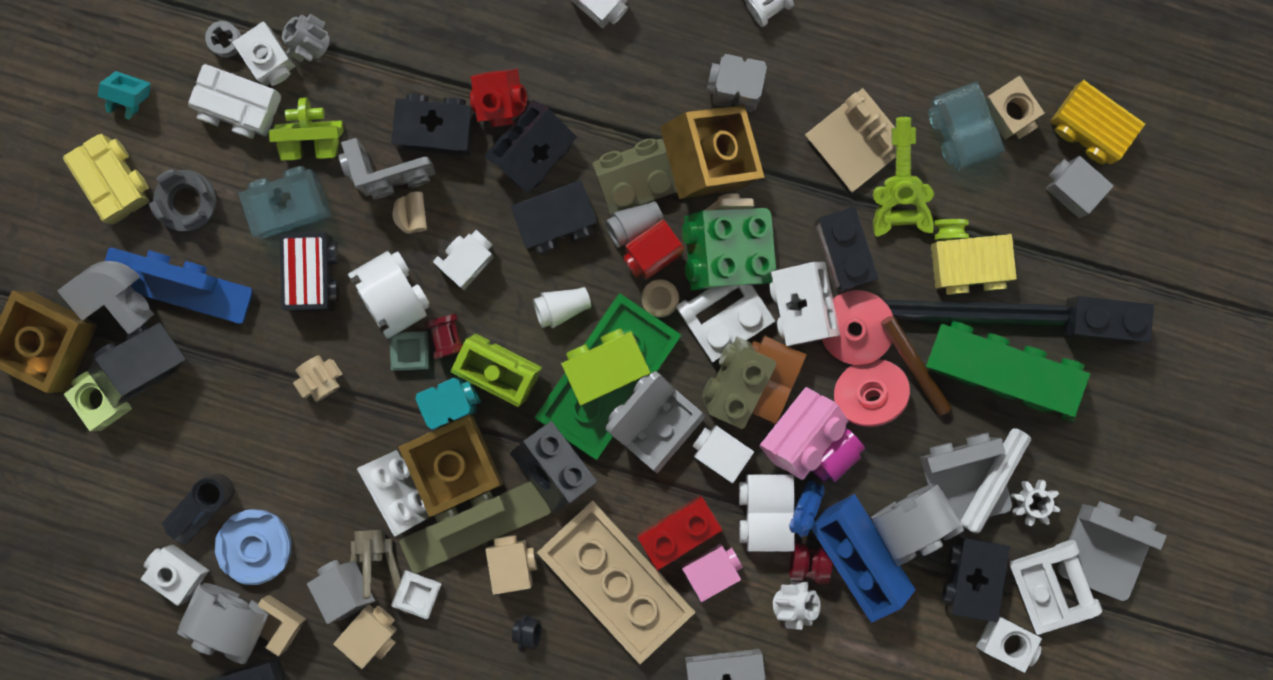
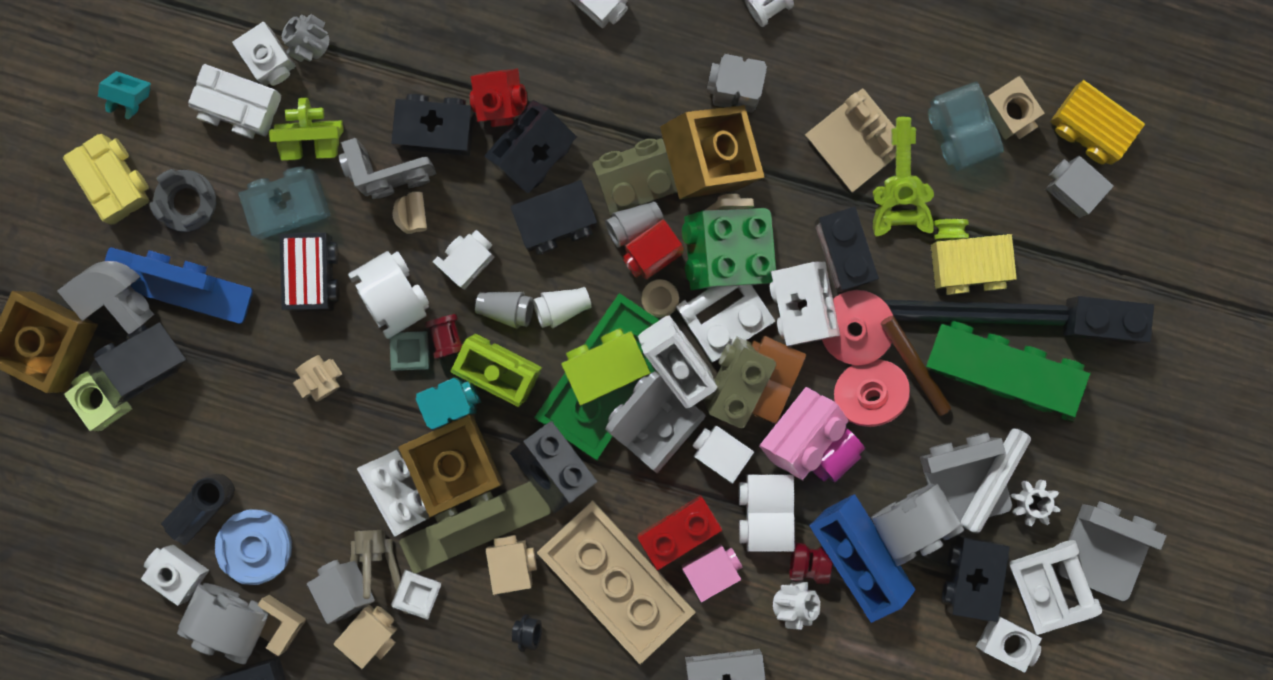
(211, 36): light grey bush -> none
(505, 307): none -> light grey cone
(677, 362): none -> white brick
(807, 508): blue axle -> none

